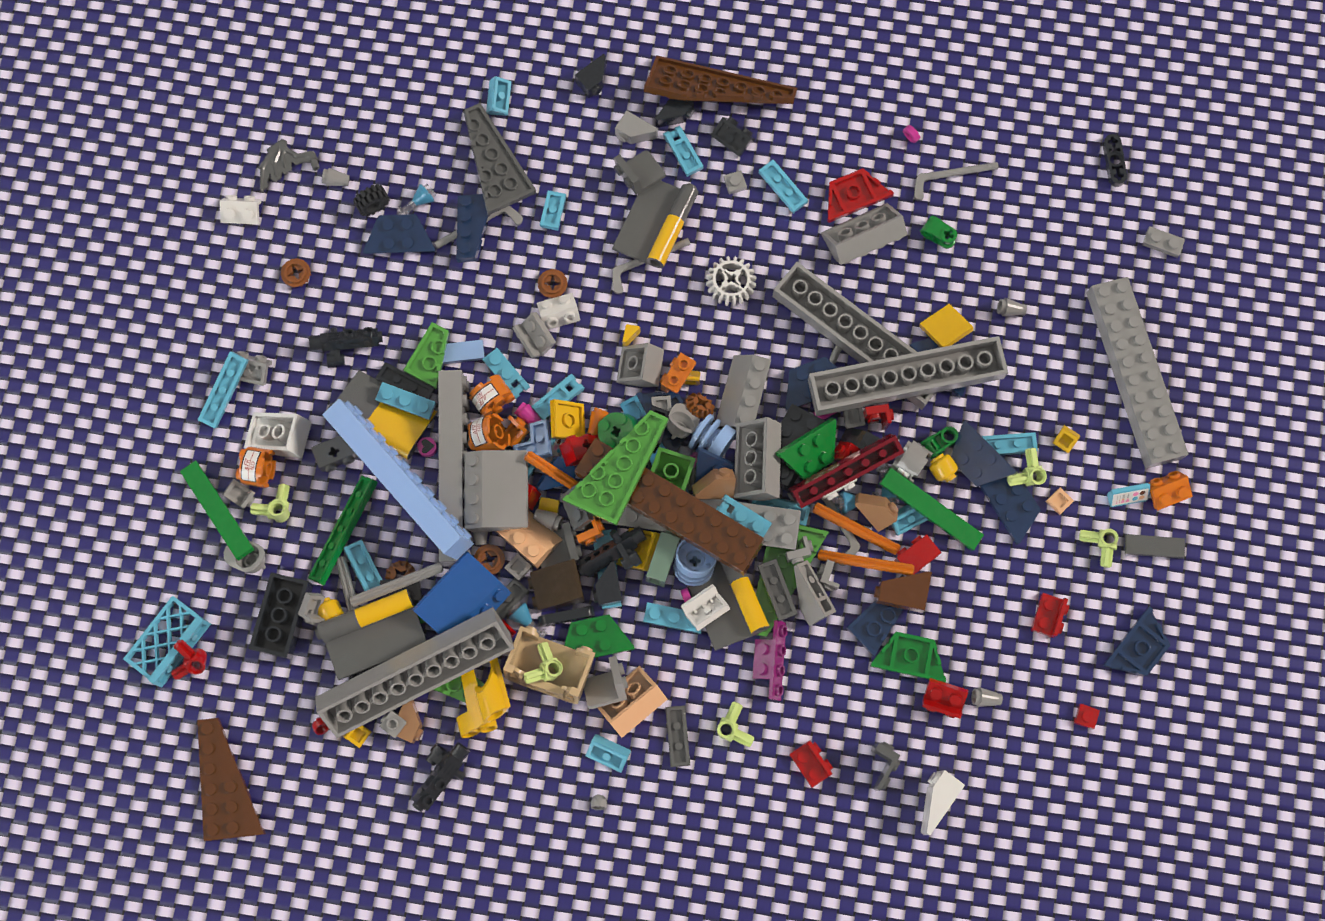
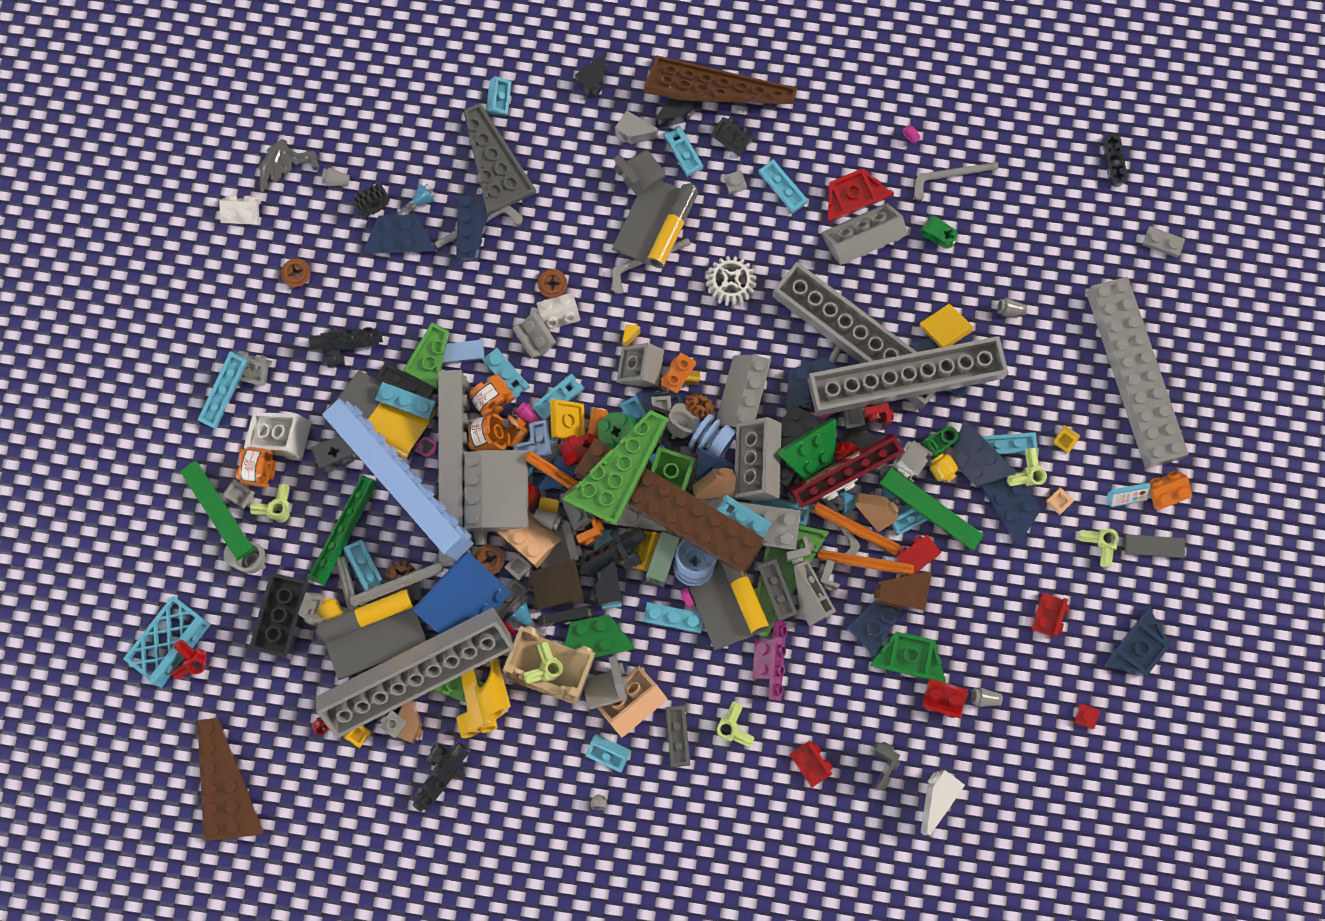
(553, 210): medium azure plate -> none
(704, 607): white bracket -> none

